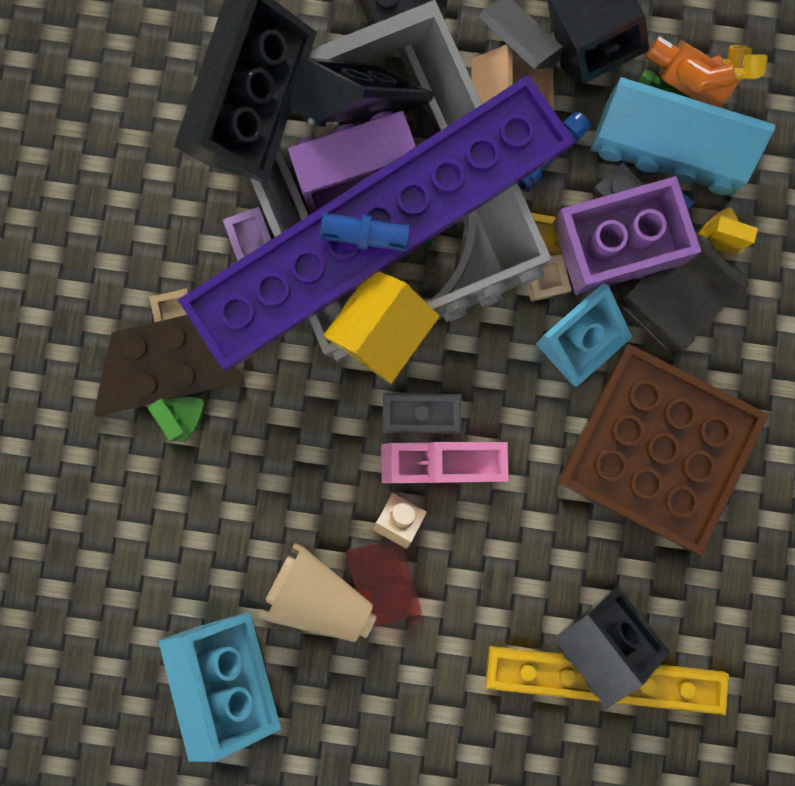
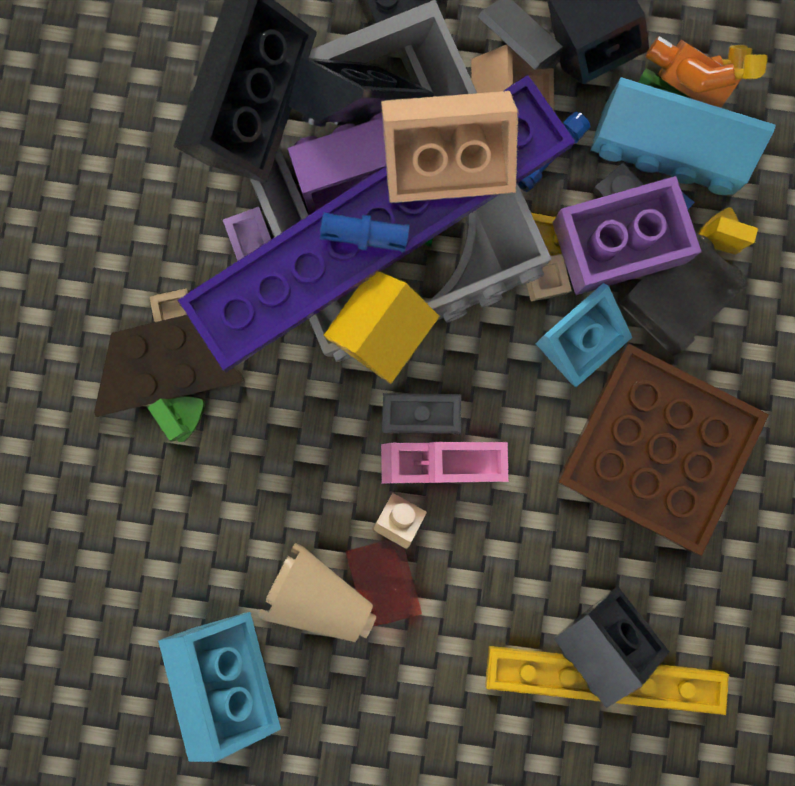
(450, 146): none -> light nougat slope

